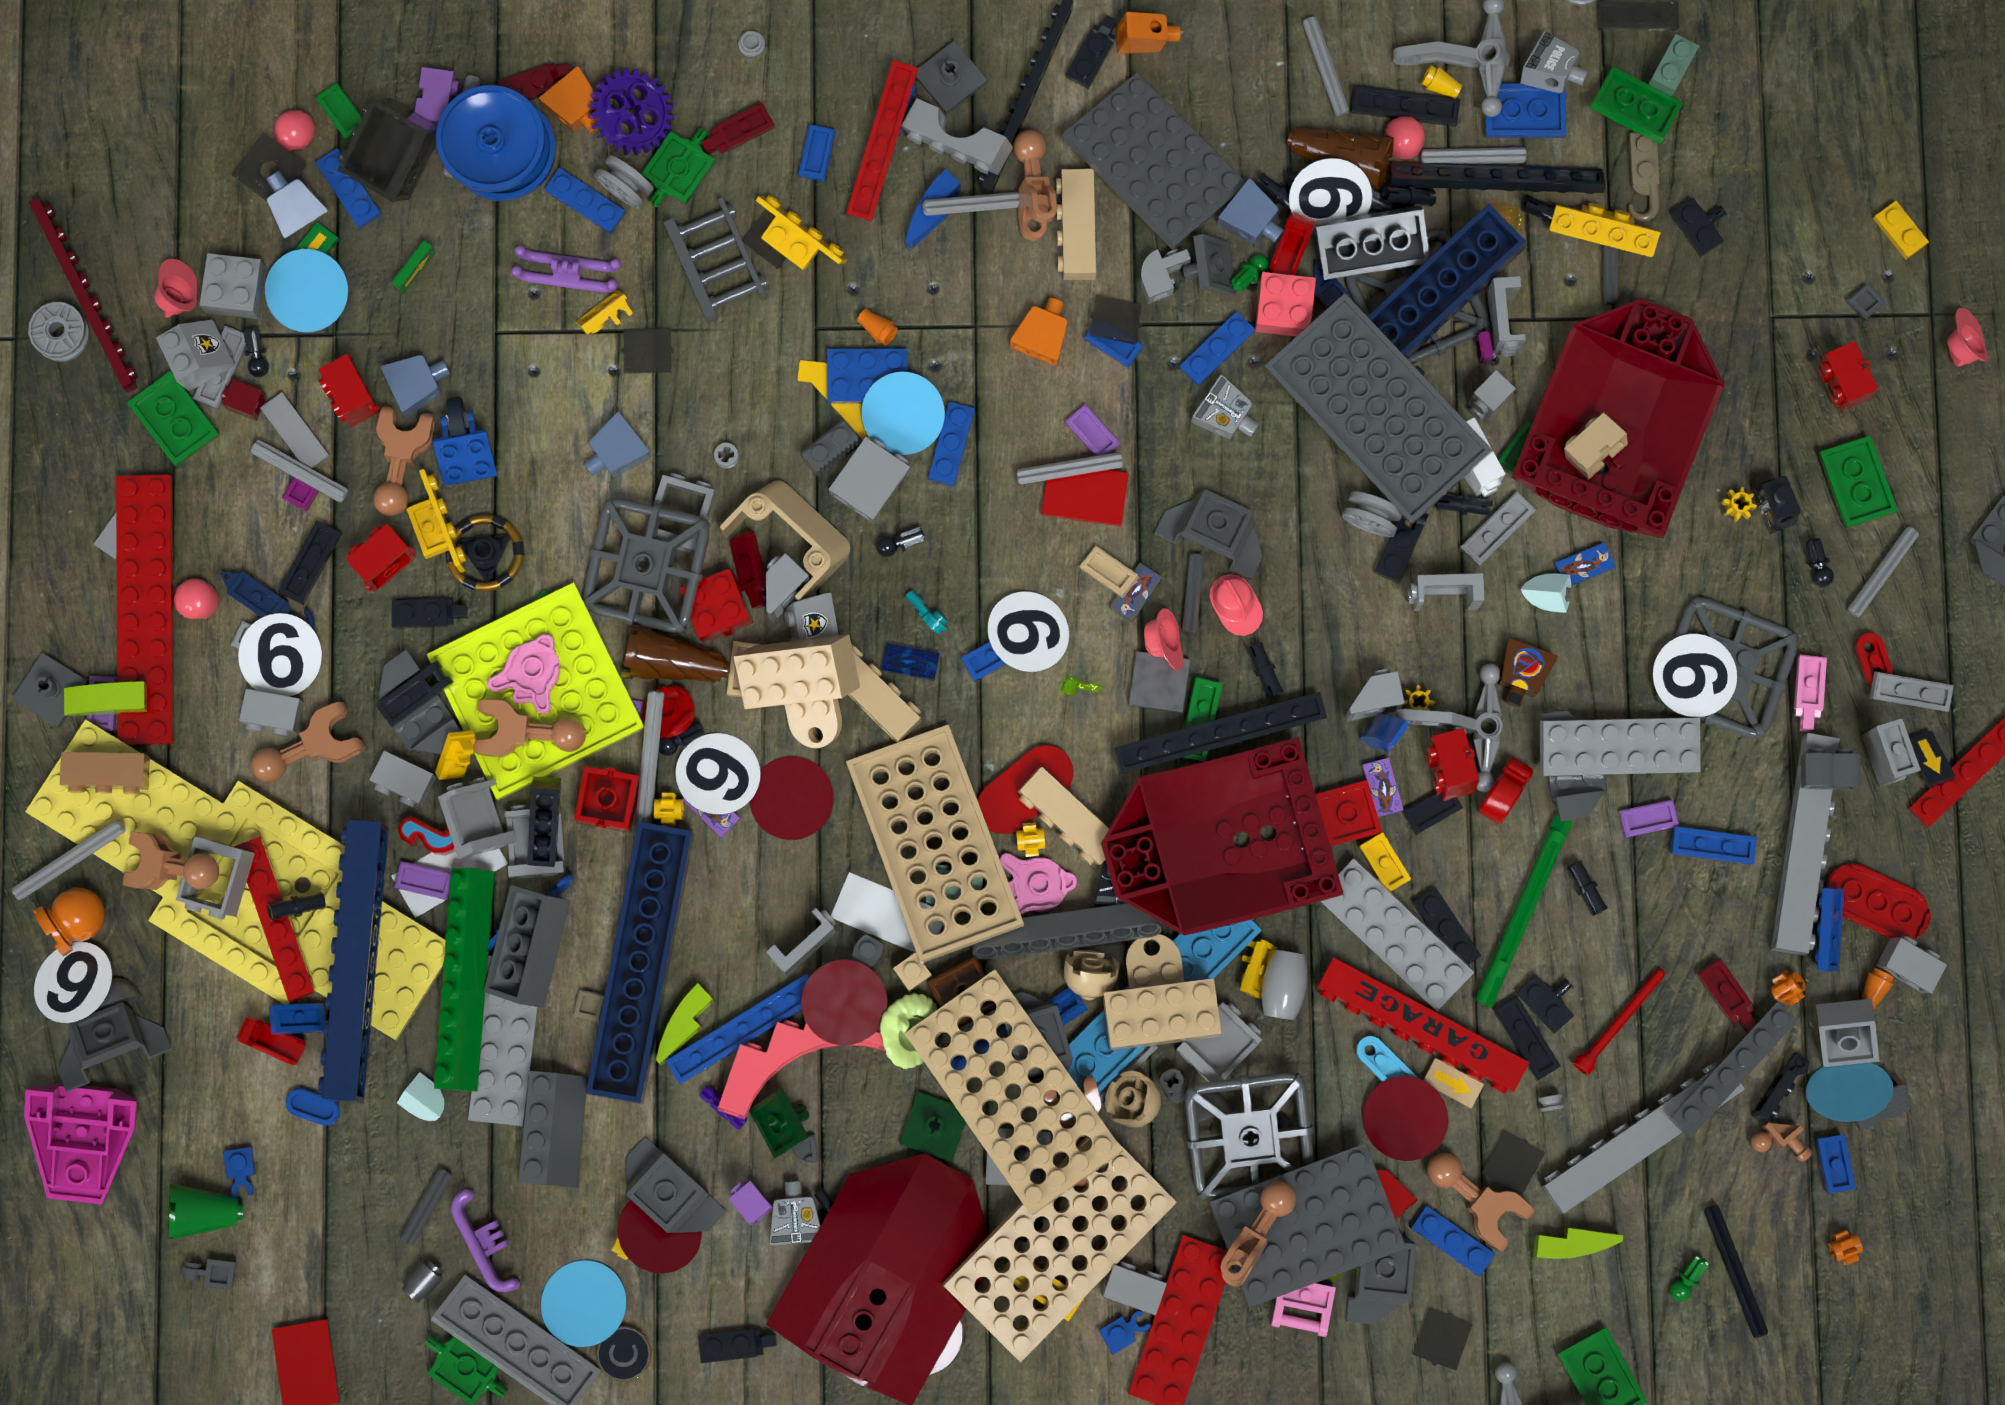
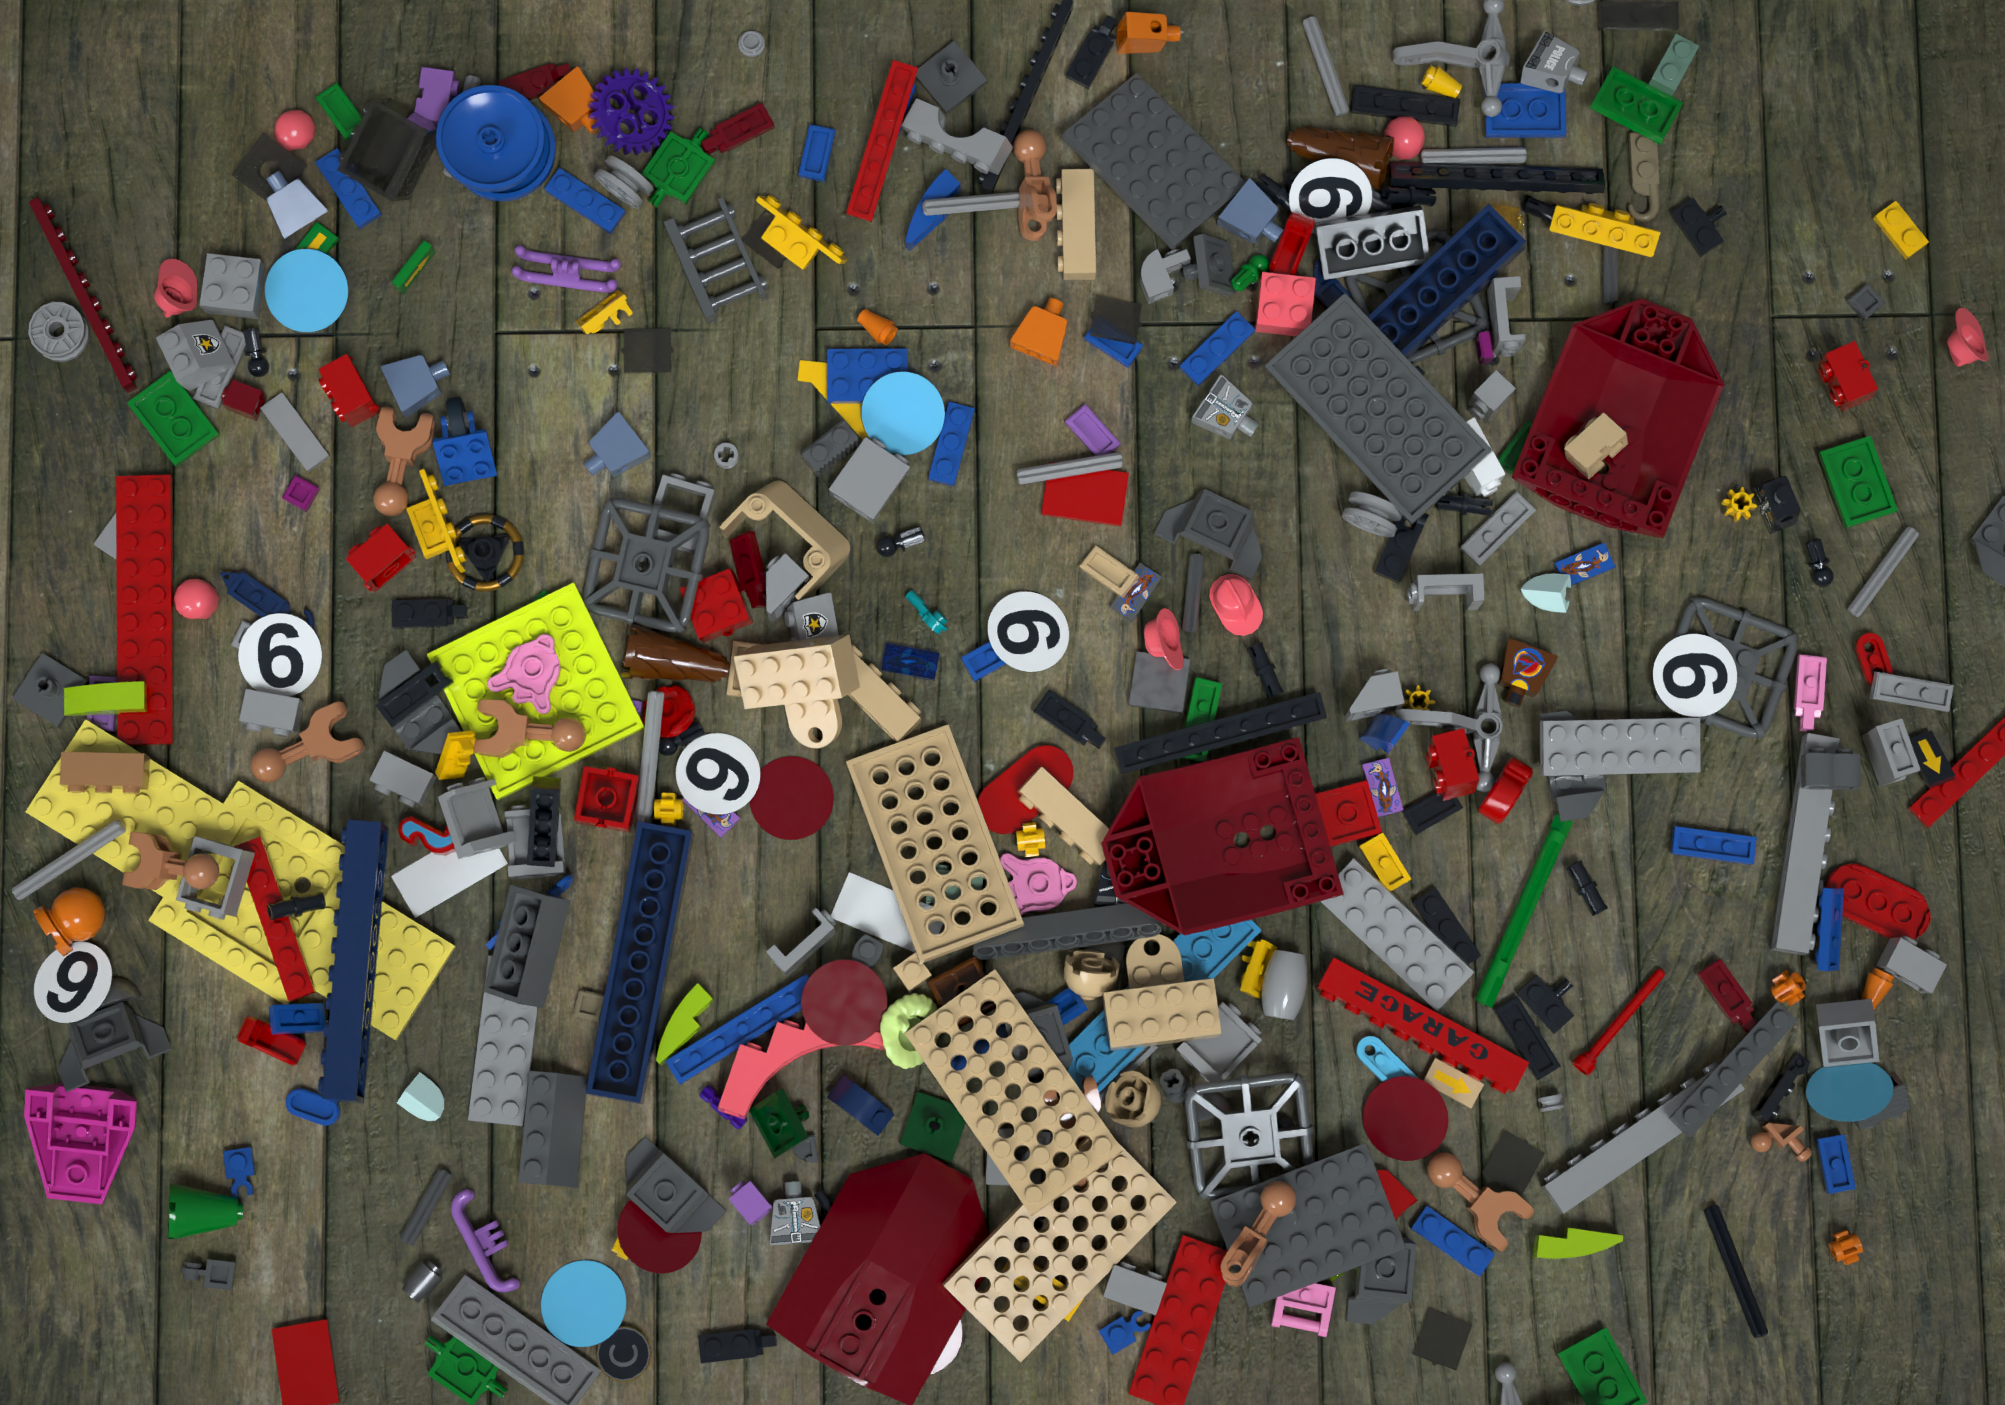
(299, 471): light grey axle -> none
(309, 562): black plate -> none
(423, 880): medium lavender tile -> none
(464, 979): green brick -> none
(860, 1105): none -> dark blue brick
(1068, 720): none -> black hinge
(1071, 685): clear neon green hand -> none
(1648, 818): medium lavender tile -> none
(1681, 1289): green axle -> none

